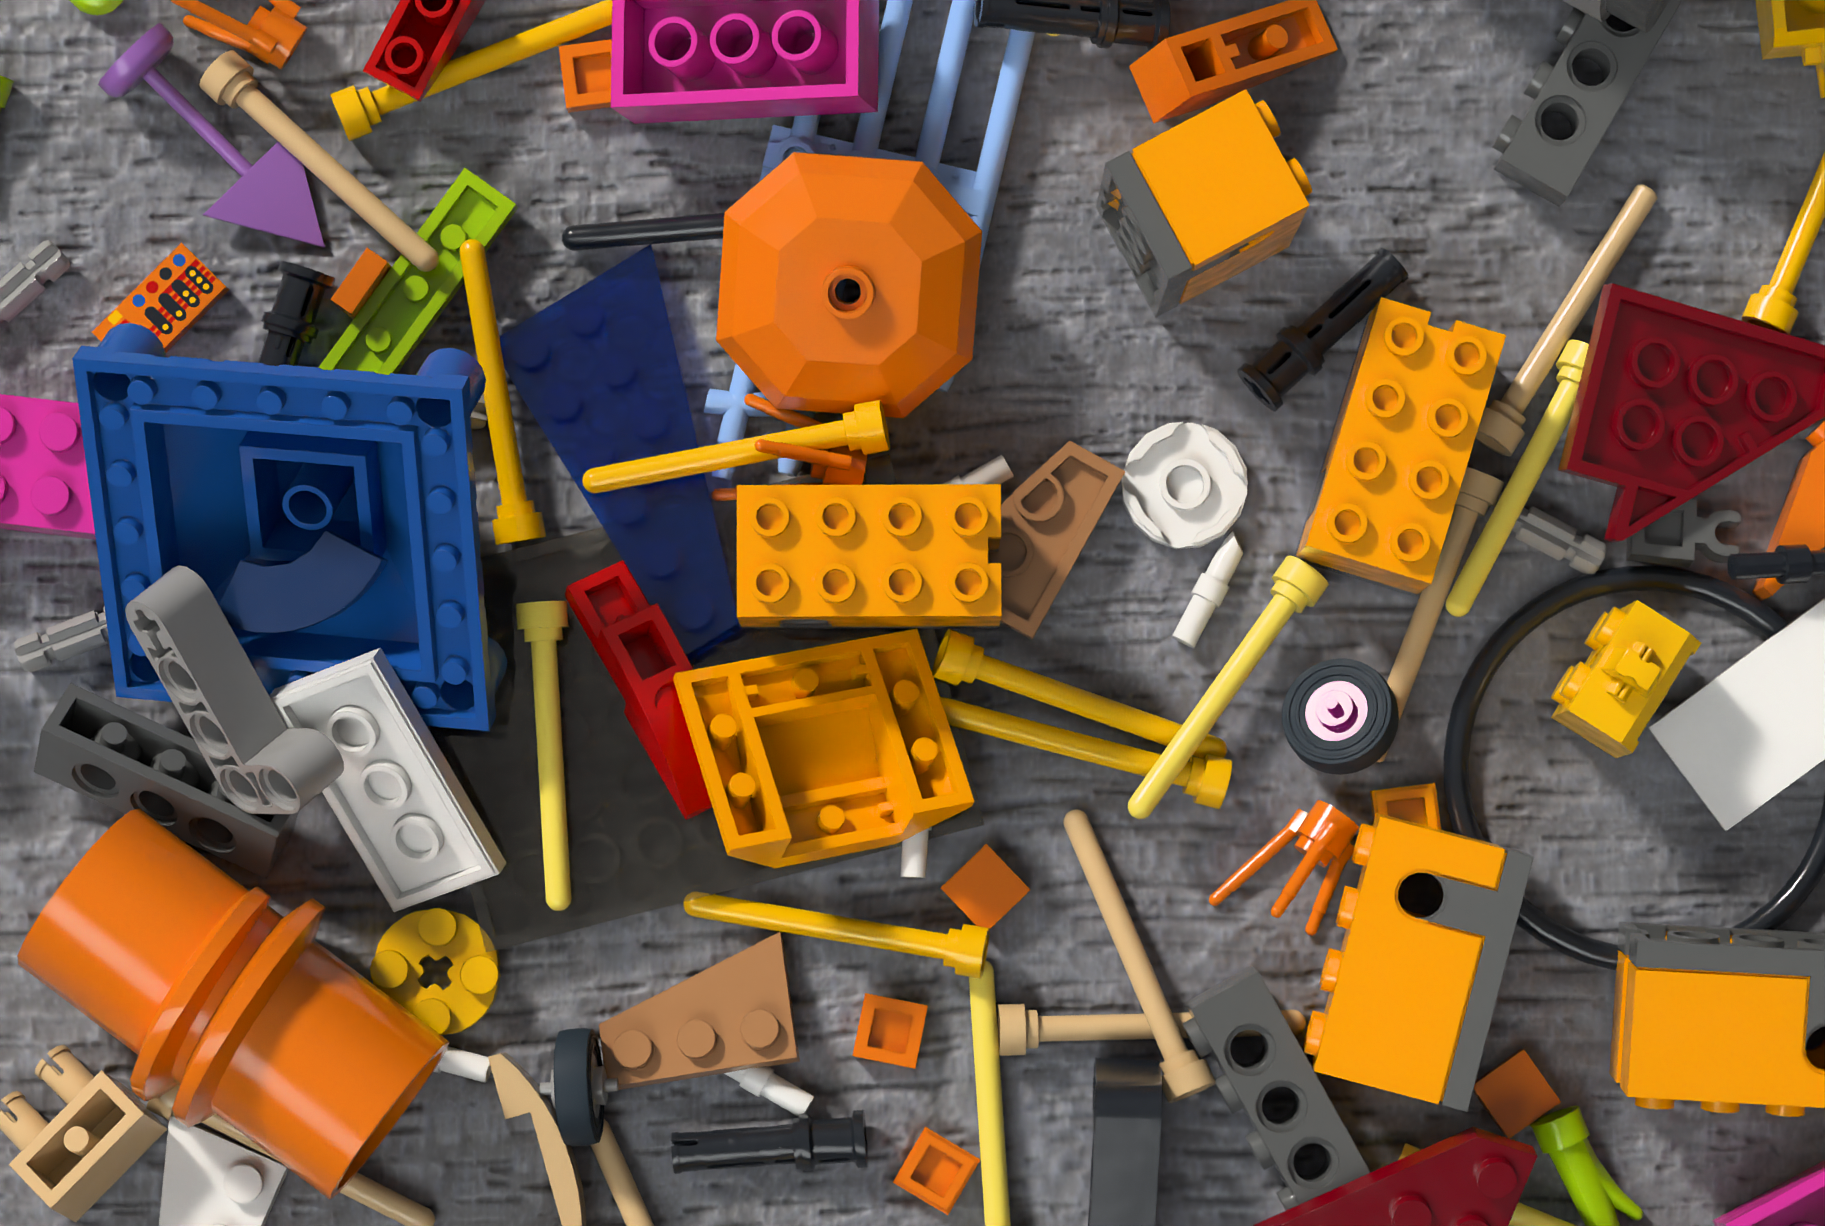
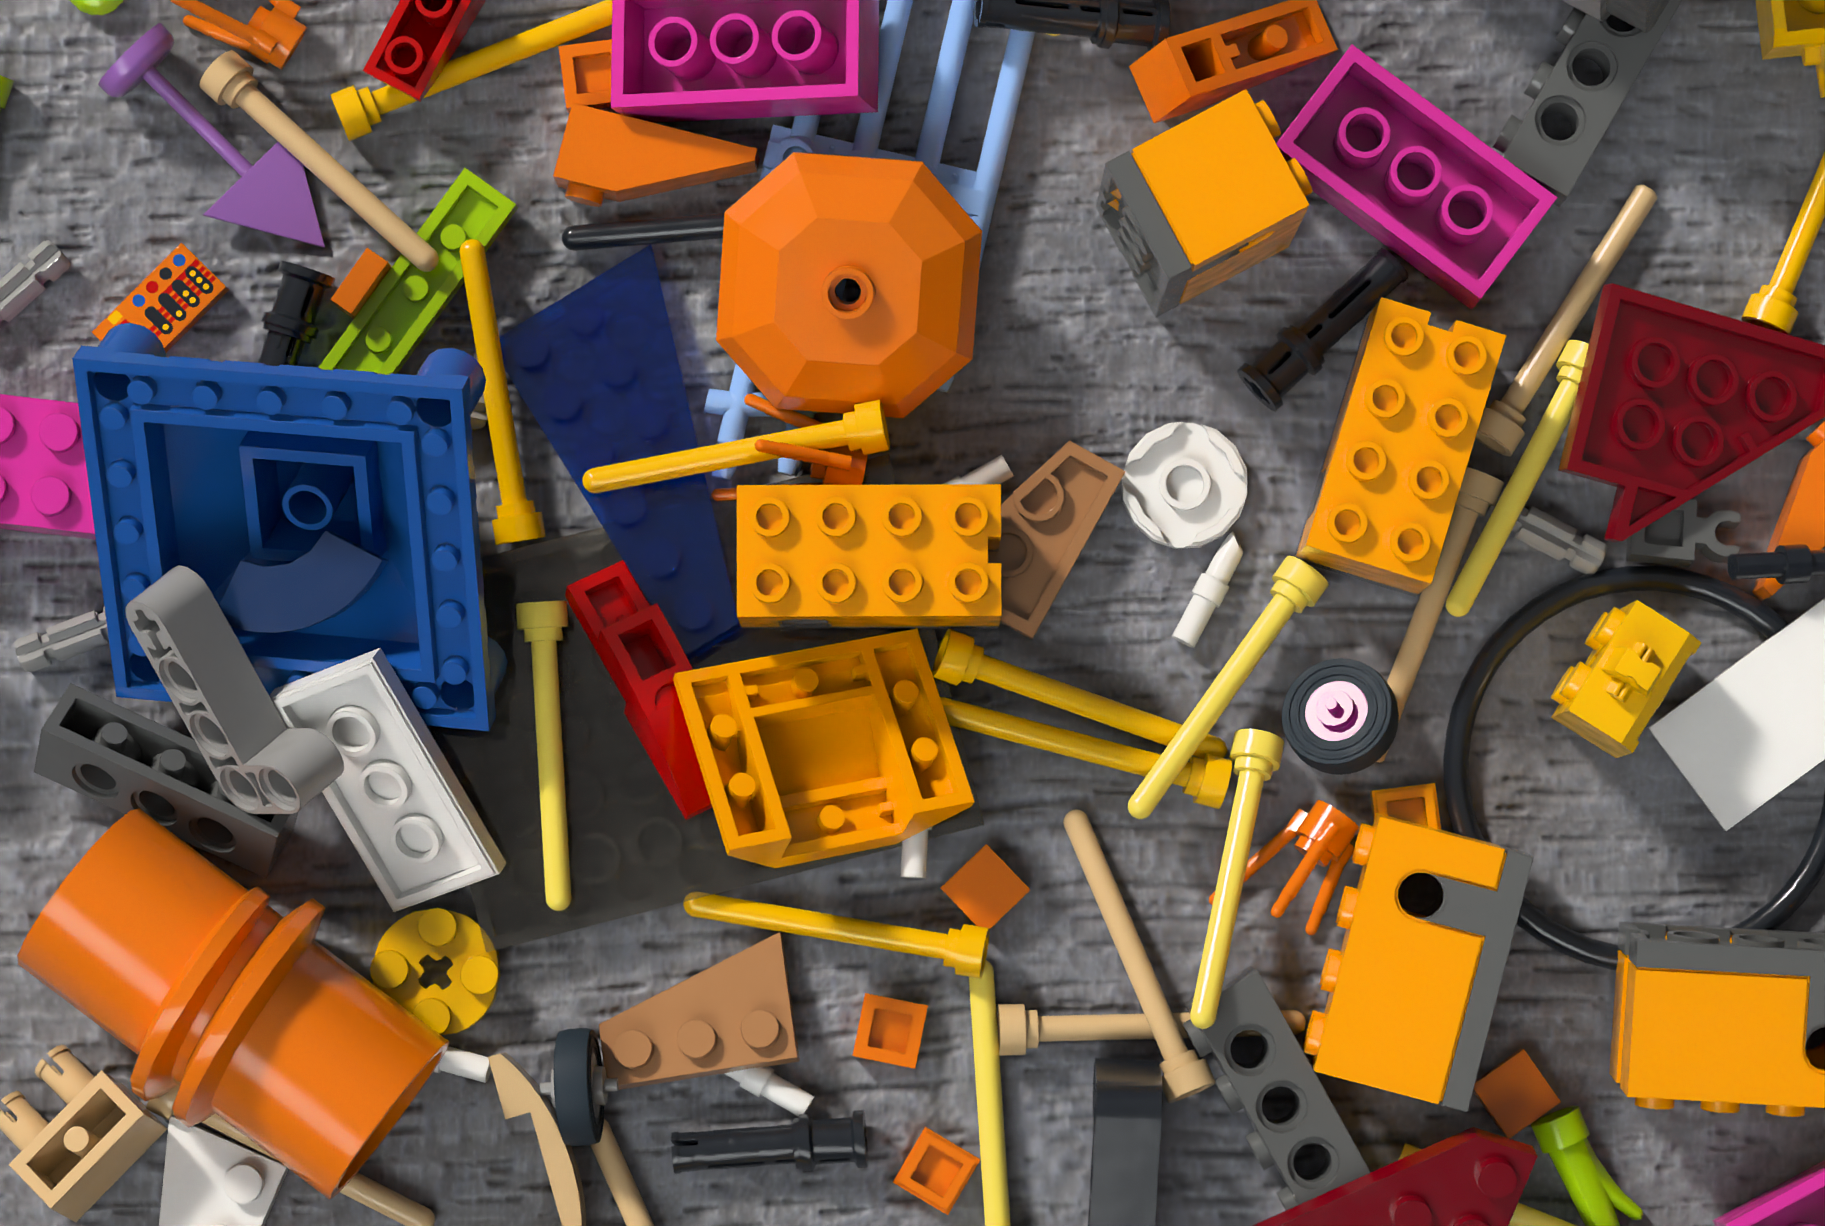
(634, 158): none -> orange slope
(1254, 759): none -> light yellow piece
(1414, 177): none -> dark pink brick

